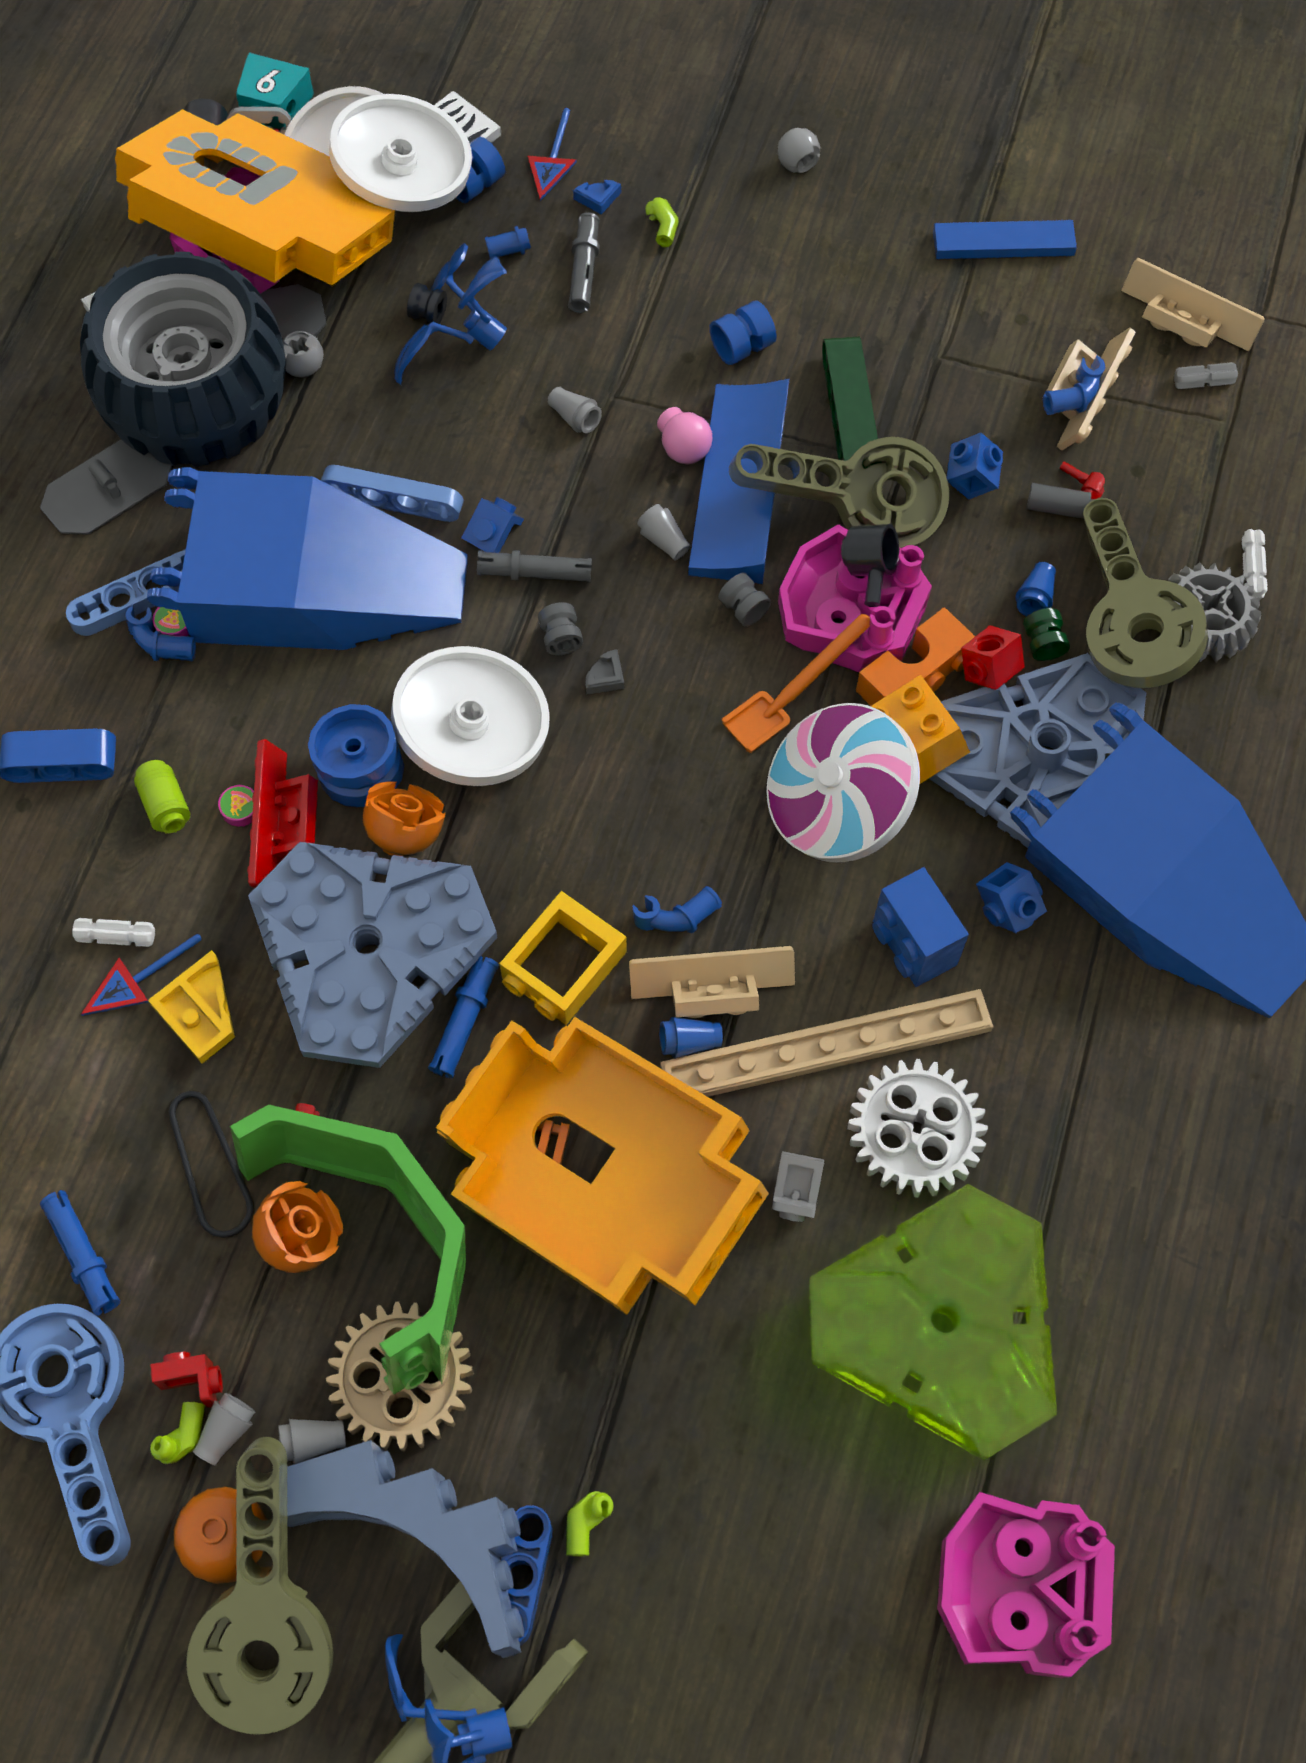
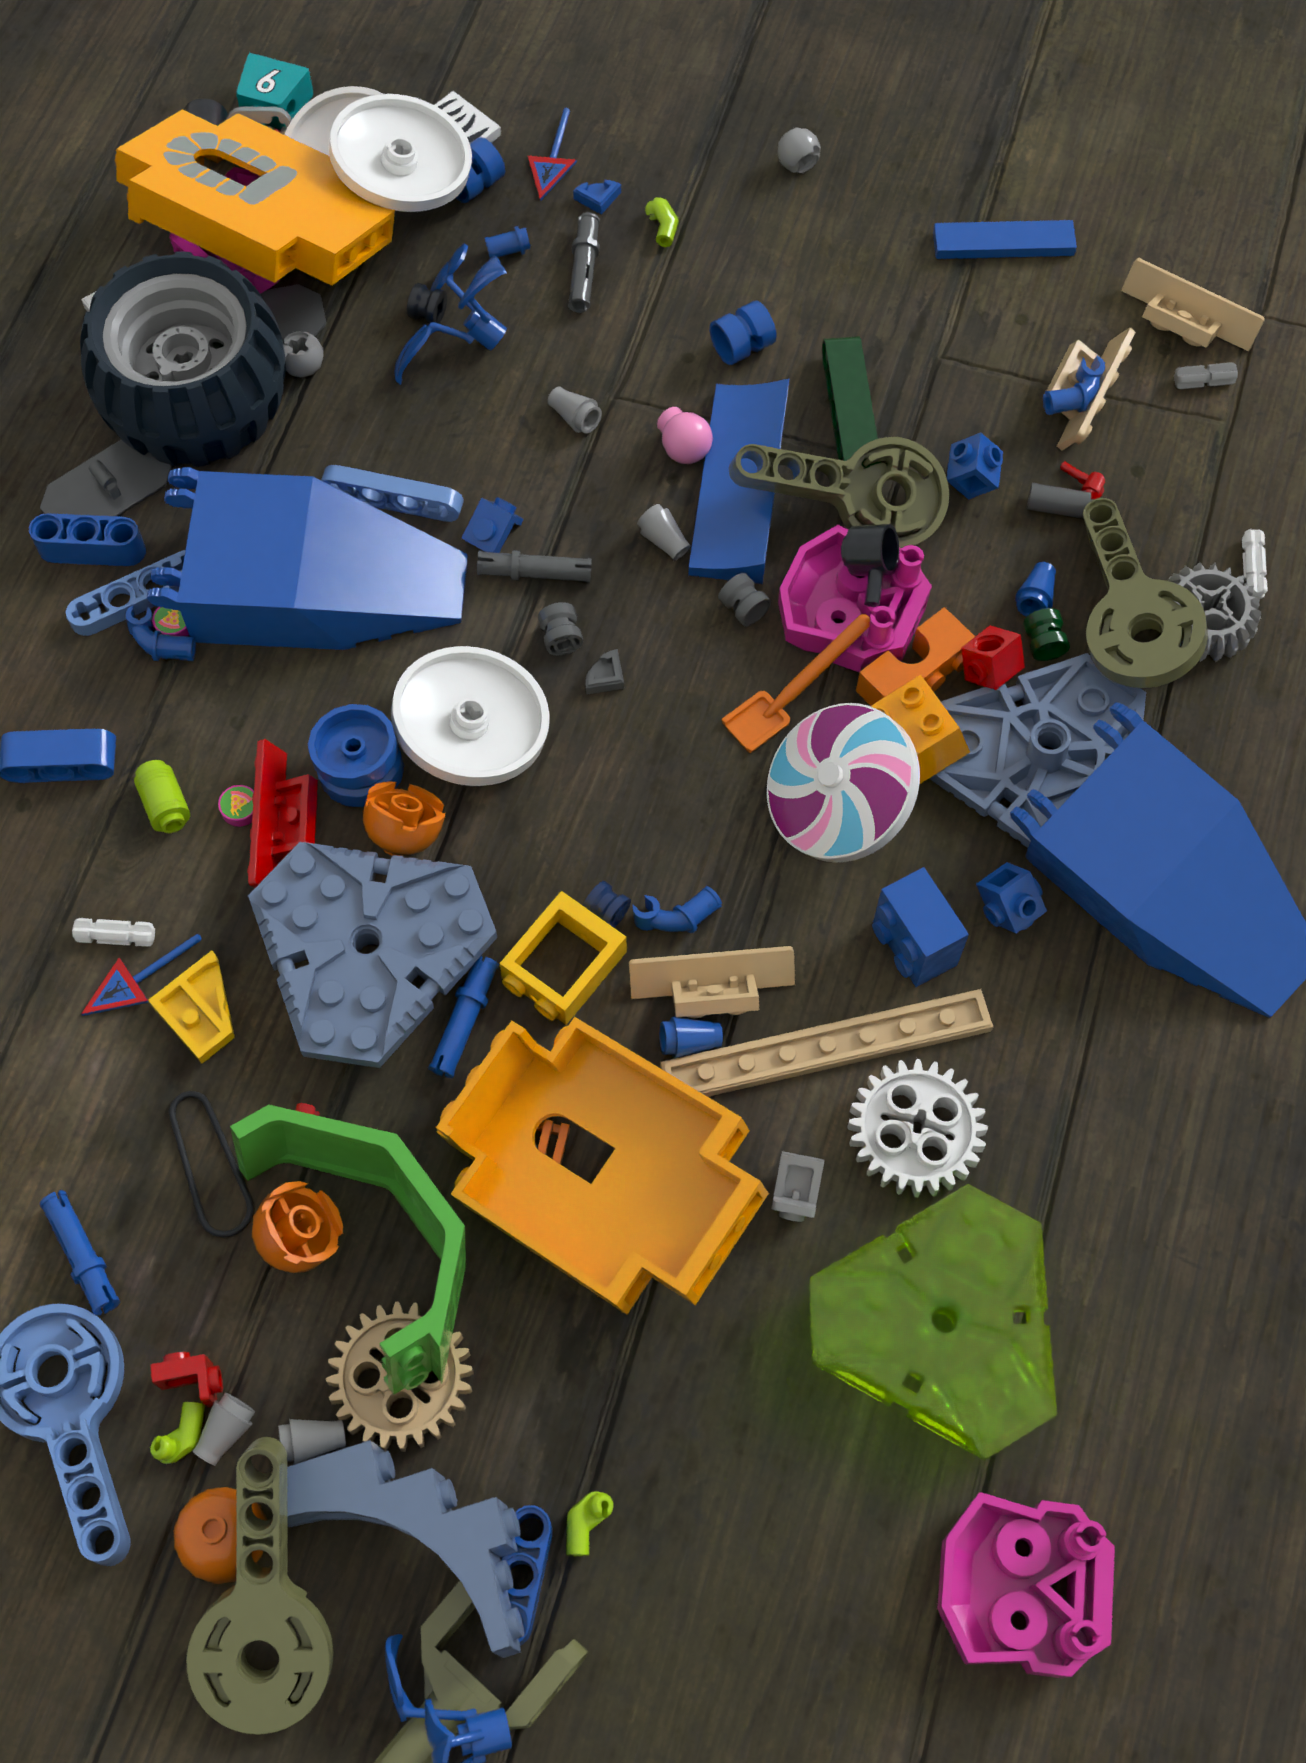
(64, 537): none -> blue beam
(607, 904): none -> dark blue wheel

